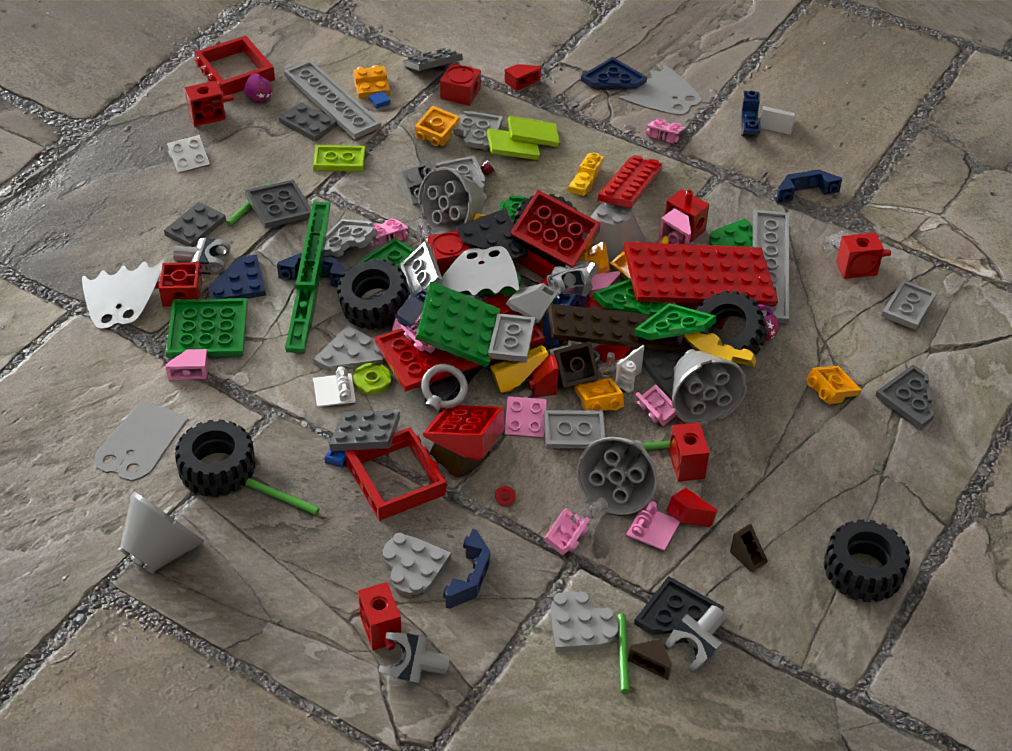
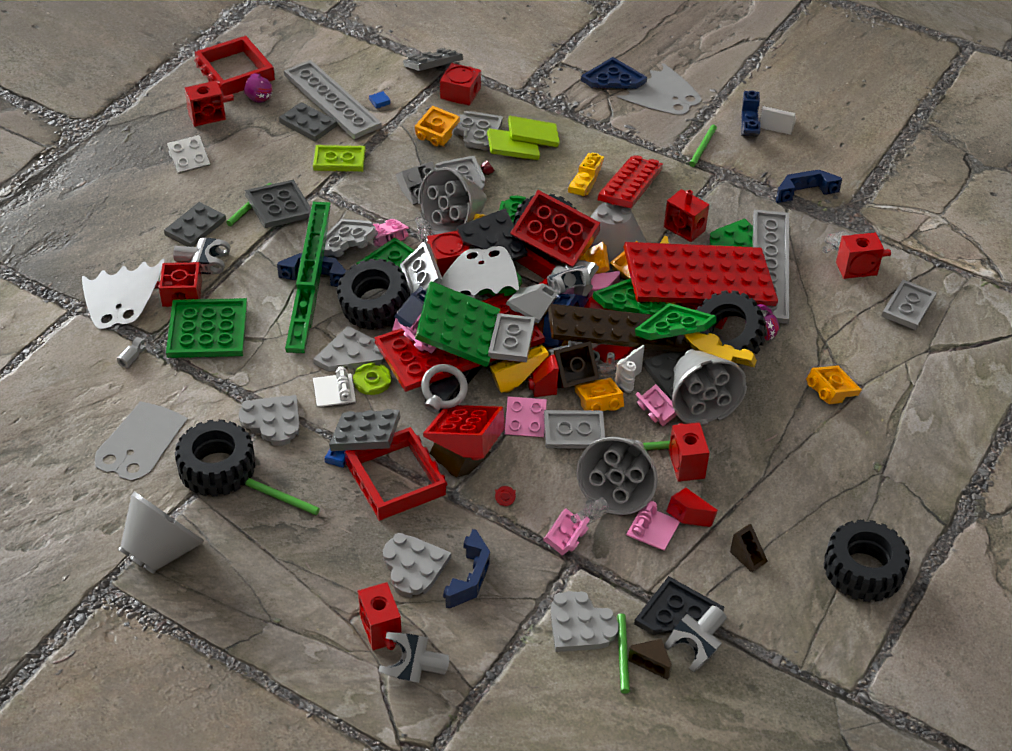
(131, 353): none -> light grey bar
(188, 365): bright pink slope -> none
(239, 280): dark blue plate -> none
(272, 418): none -> light grey plate
(370, 81): light orange plate -> none
(522, 75): red slope -> none
(659, 126): bright pink hinge -> none
(676, 227): bright pink slope -> none
(702, 146): none -> bright green bar
(909, 396): dark grey plate -> none

